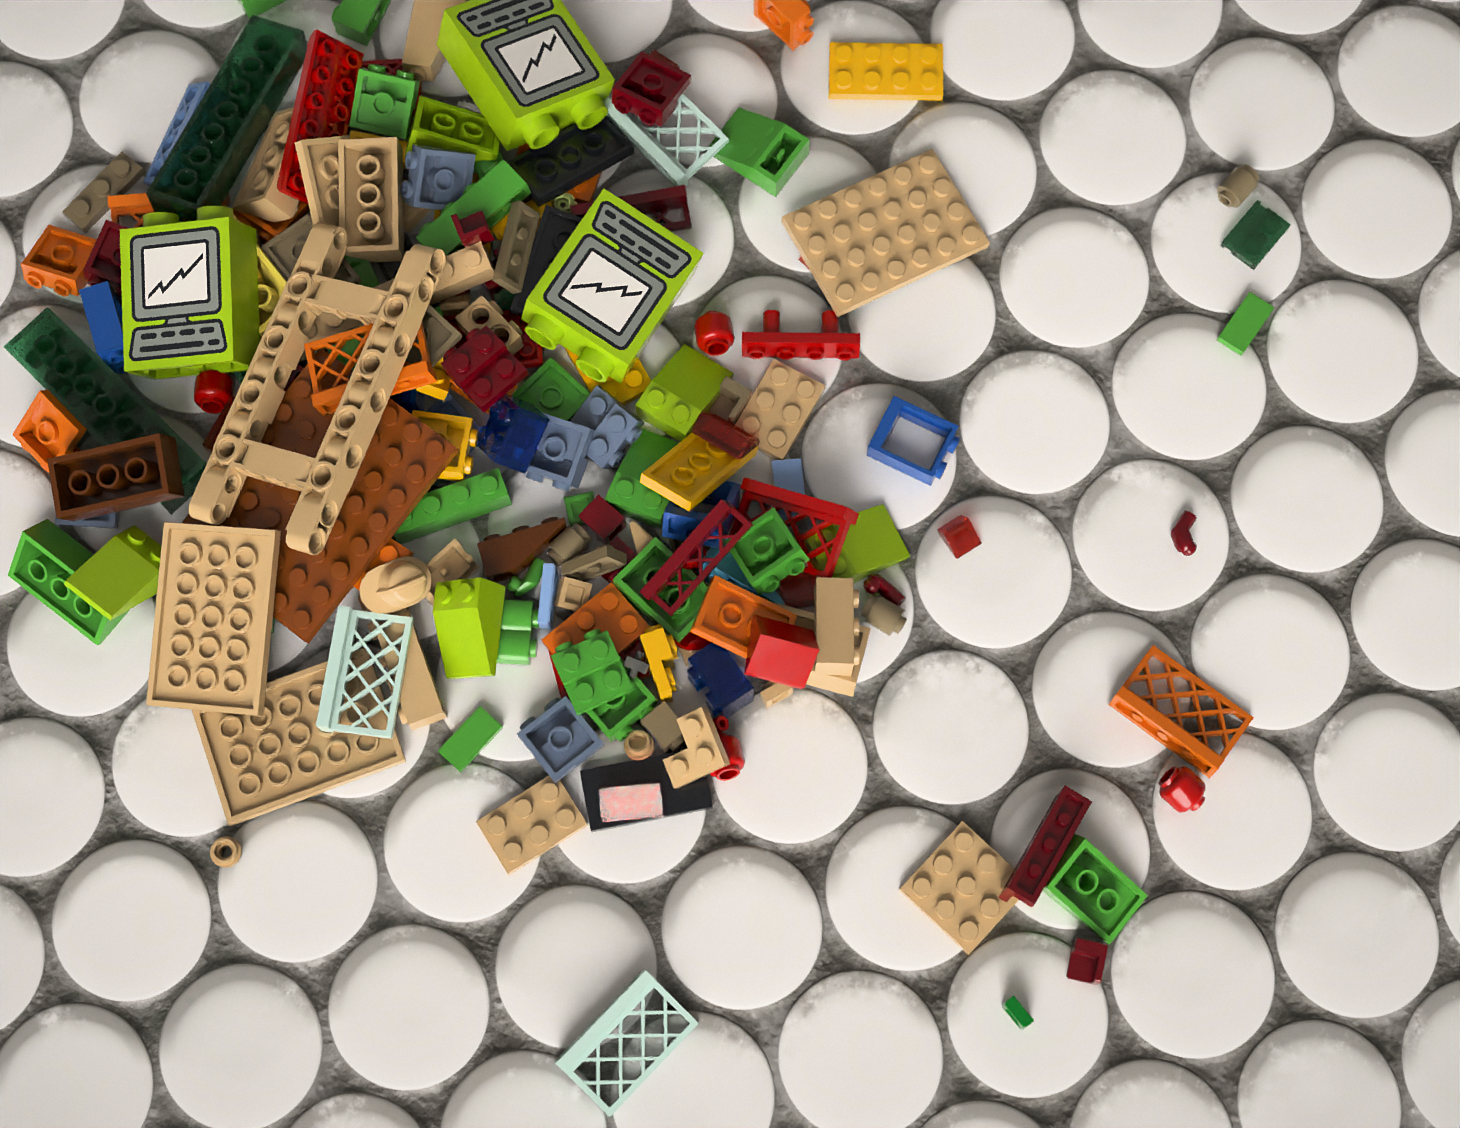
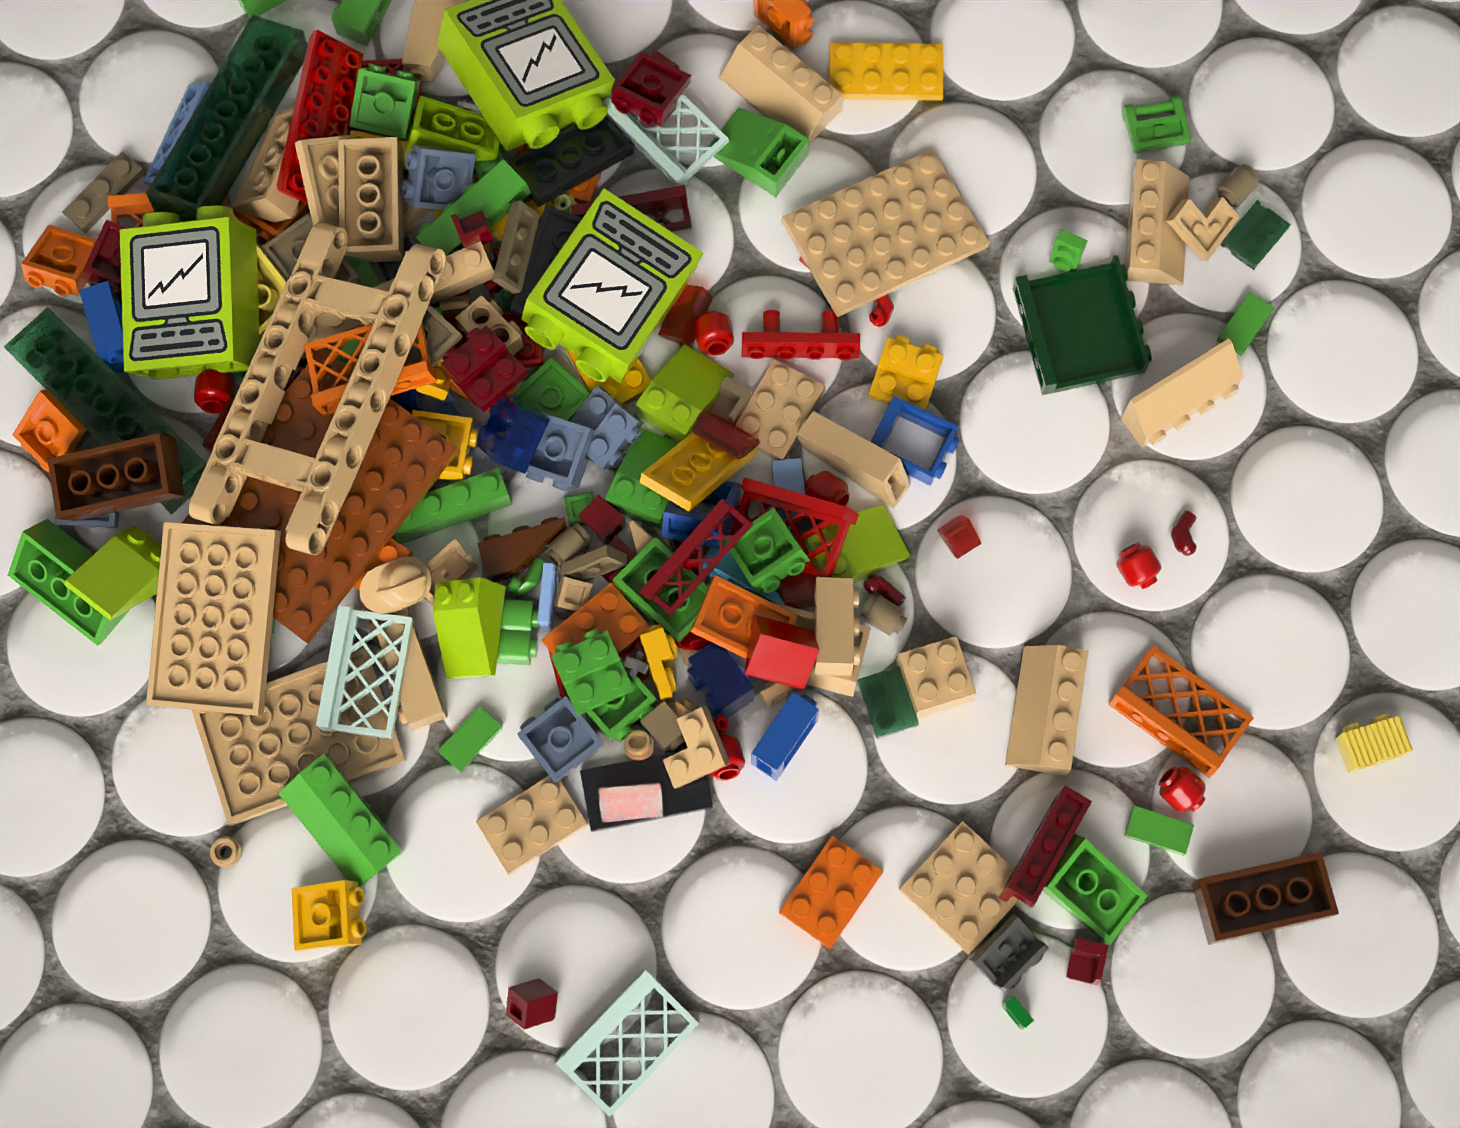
(327, 915): none -> yellow plate
(341, 820): none -> bright green slope
(531, 1003): none -> dark red panel
(682, 316): none -> clear red slope
(684, 707): none -> tan plate
(781, 84): none -> tan slope
(785, 735): none -> blue window
(828, 488): none -> red head
(831, 892): none -> orange plate
(855, 458): none -> tan slope
(882, 311): none -> red arm
(887, 702): none -> clear green plate
(906, 372): none -> yellow plate
(936, 676): none -> tan brick
(1009, 954): none -> dark grey bracket
(1047, 709): none -> tan slope
(1067, 251): none -> bright green plate
(1081, 327): none -> dark green panel
(1138, 565): none -> red head
(1153, 247): none -> tan slope
(1156, 132): none -> bright green plate
(1159, 830): none -> bright green tile
(1183, 394): none -> tan slope
(1203, 231): none -> tan plate
(1265, 898): none -> reddish brown brick
(1373, 743): none -> light yellow brick

